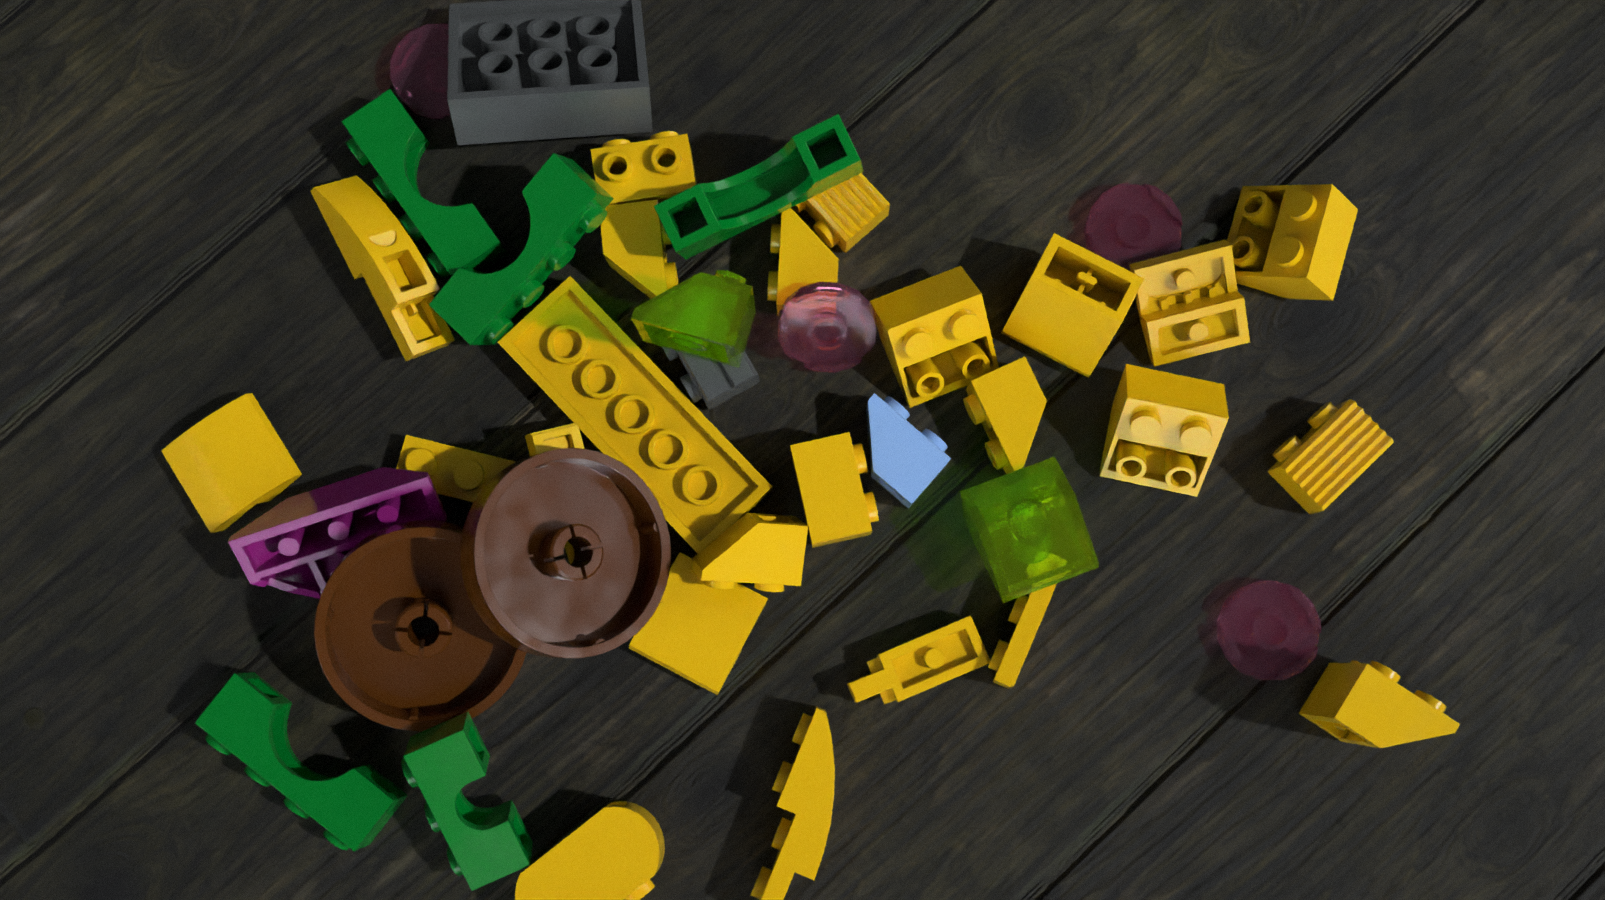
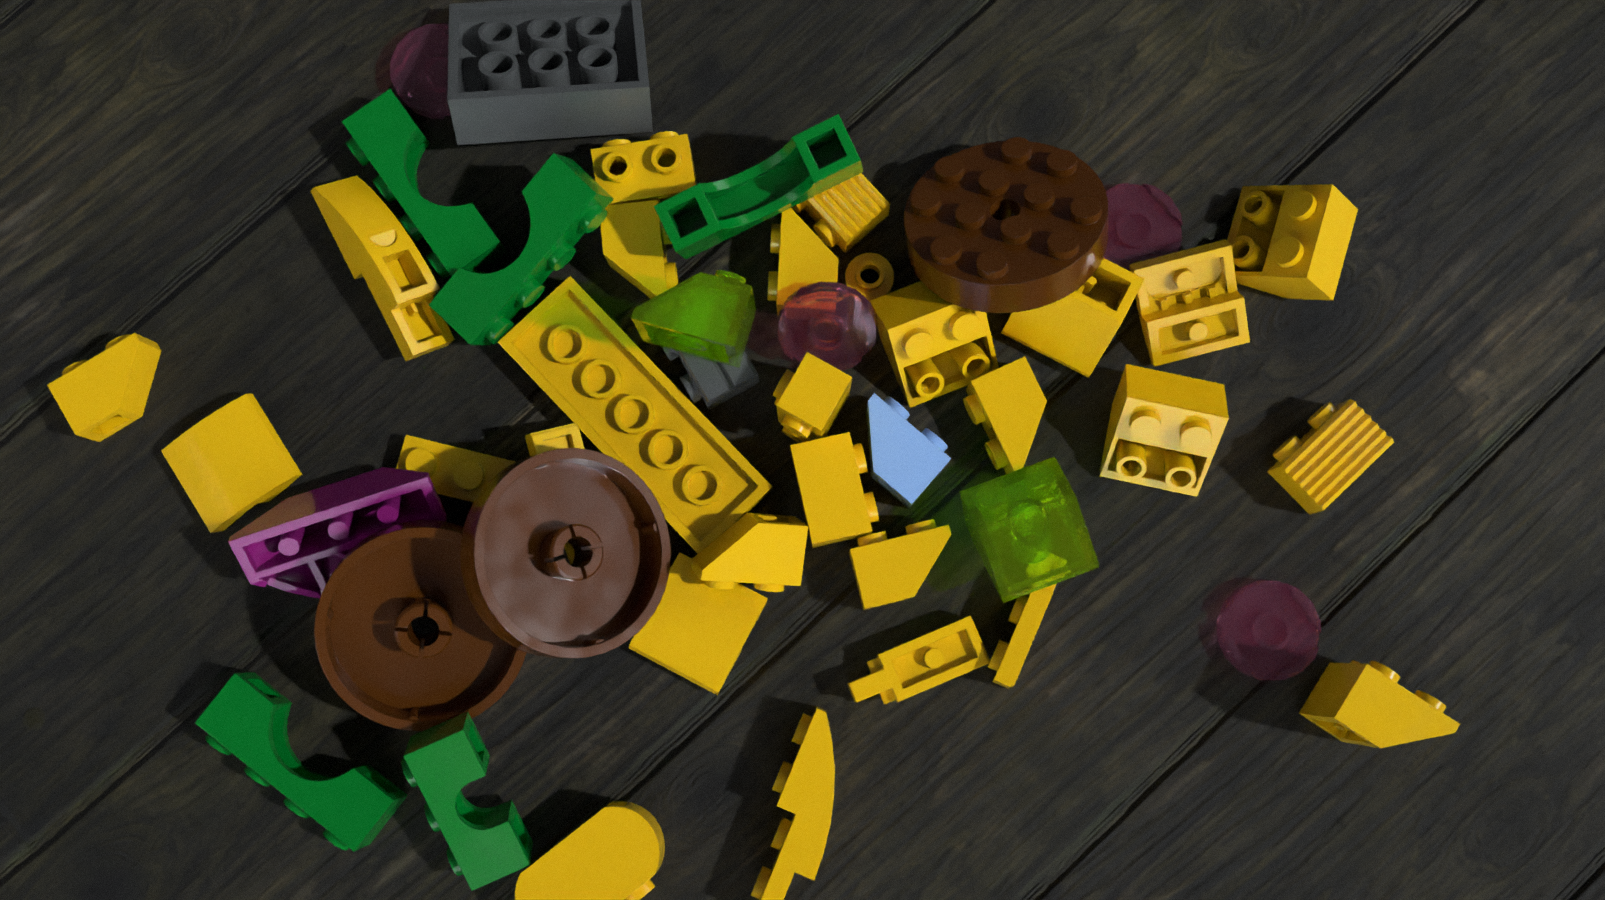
(109, 389): none -> yellow slope
(811, 398): none -> yellow brick
(877, 263): none -> yellow plate
(897, 566): none -> yellow slope
(1007, 226): none -> reddish brown piece

